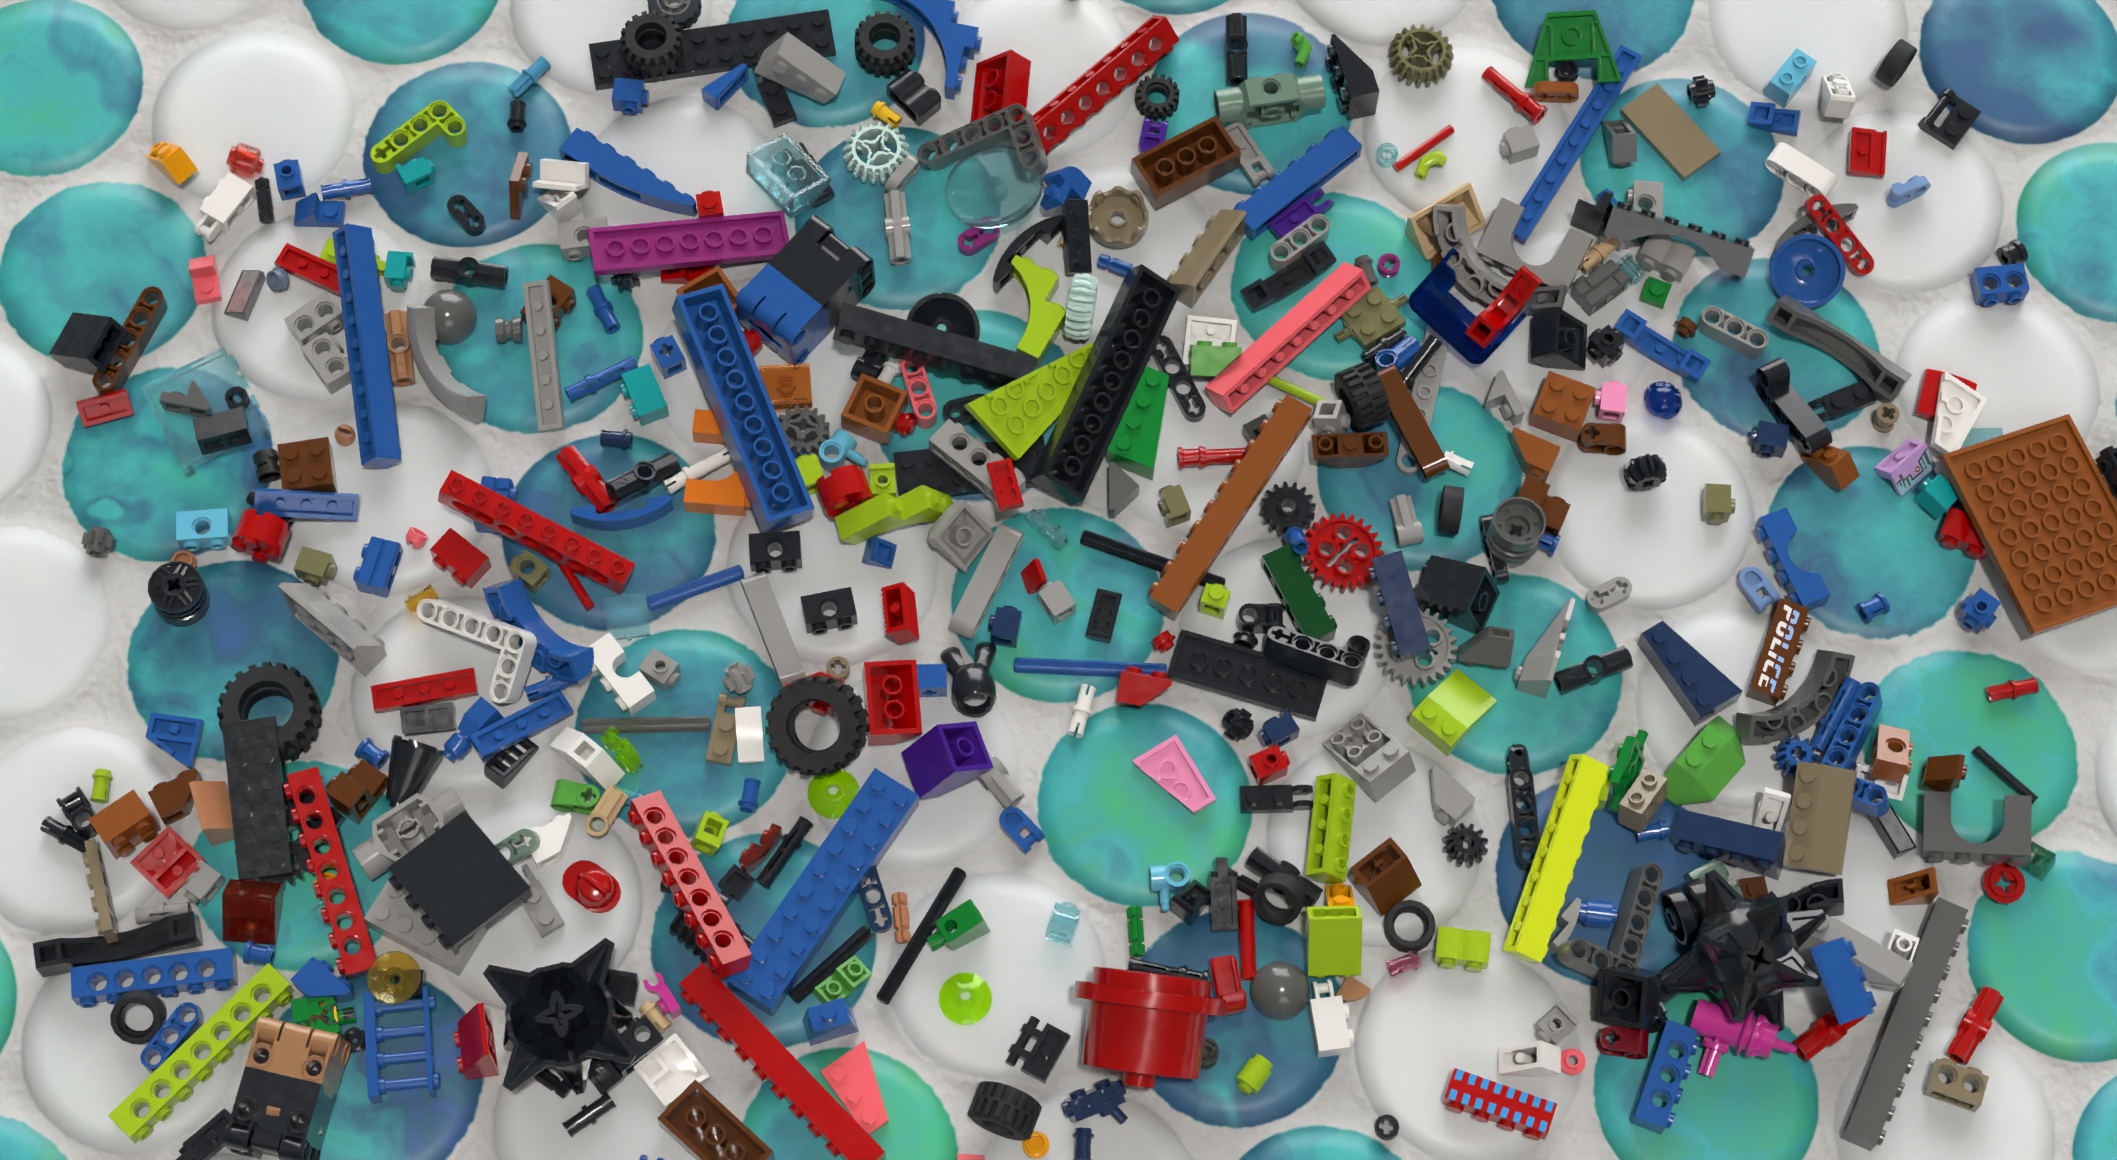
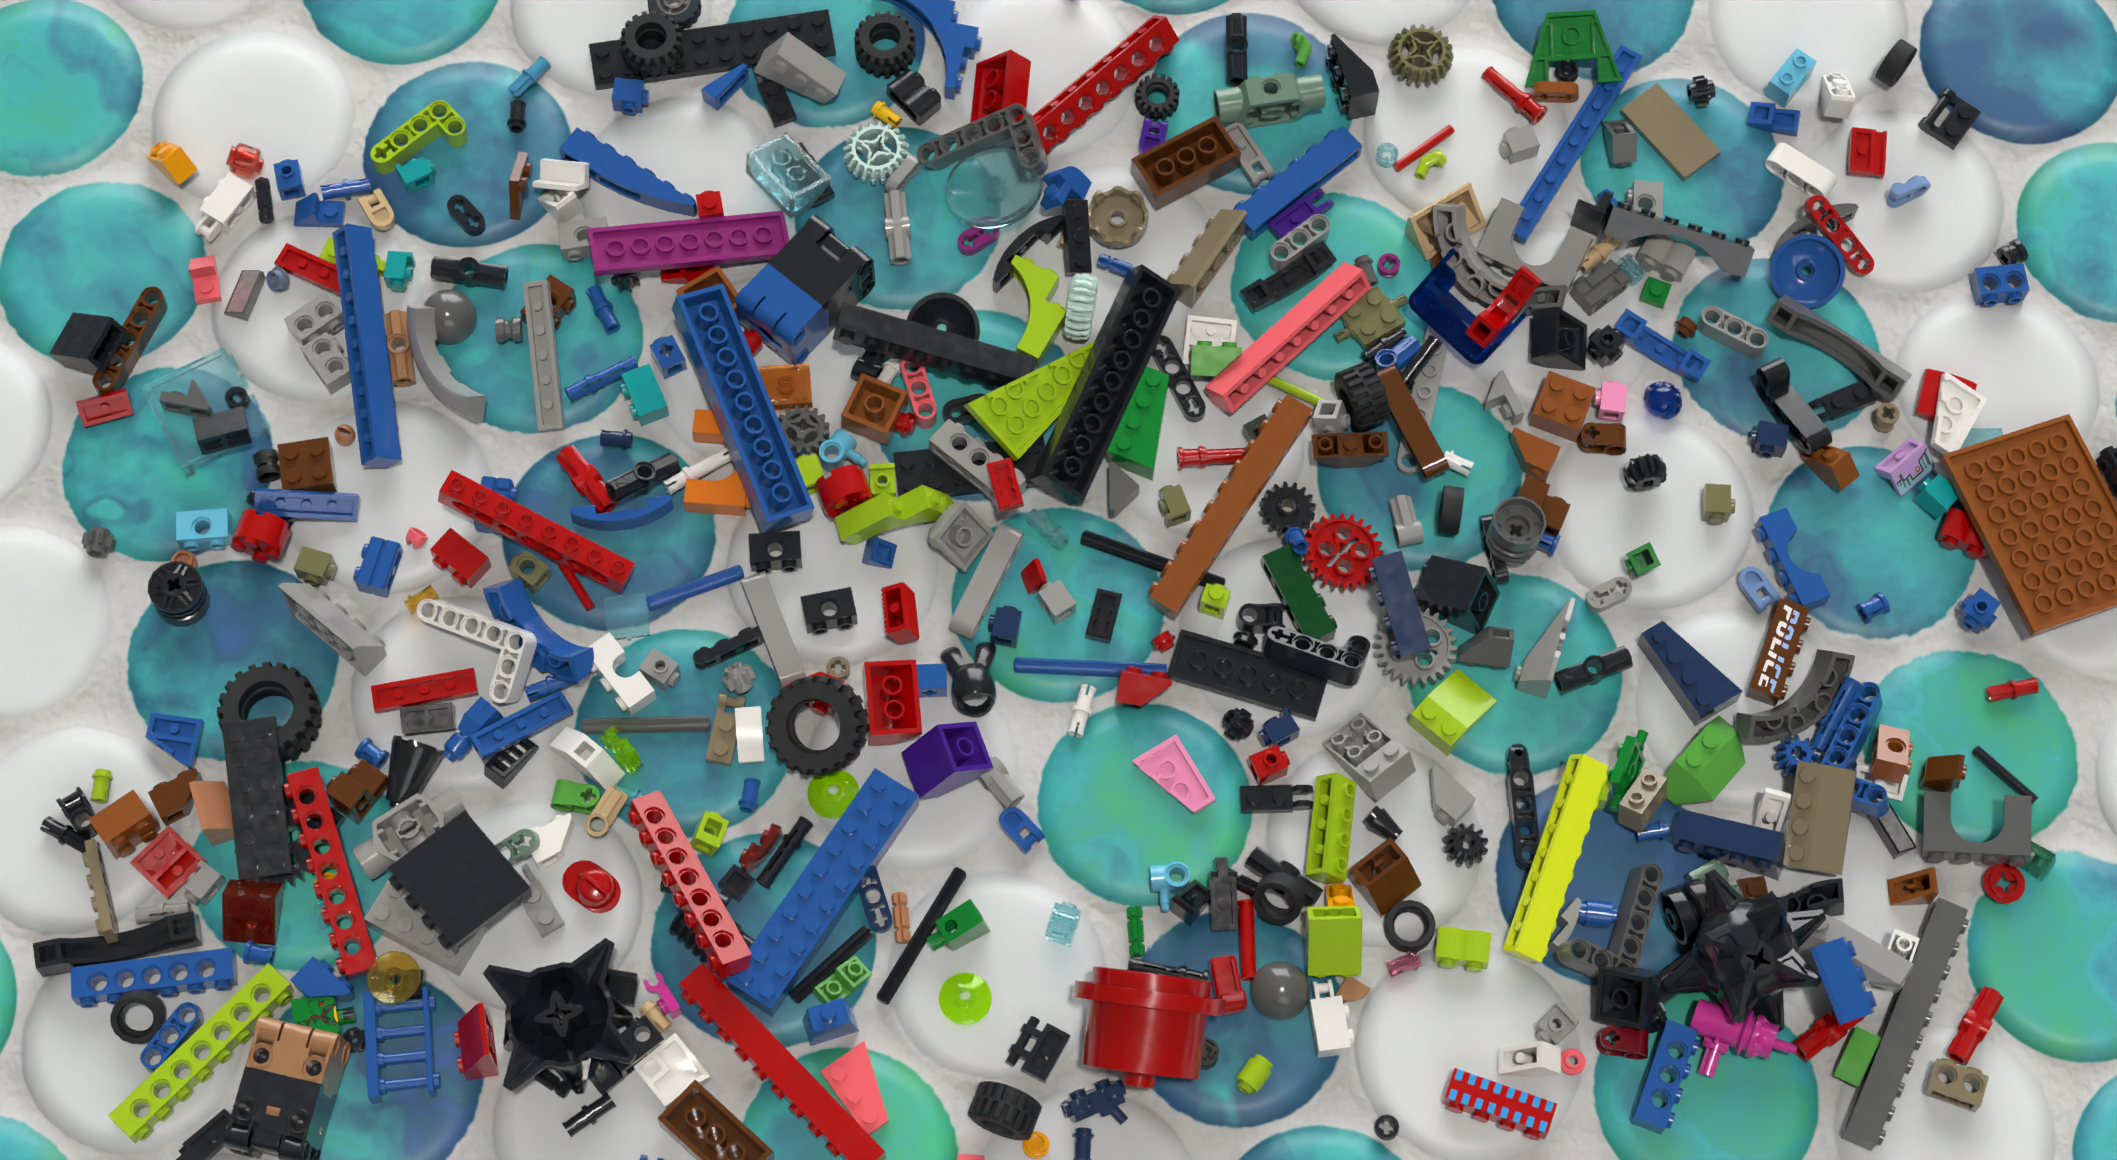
(380, 216): none -> tan plate
(727, 648): none -> black hinge
(1382, 823): none -> black cone
(1642, 559): none -> green brick
(1857, 1056): none -> bright green slope

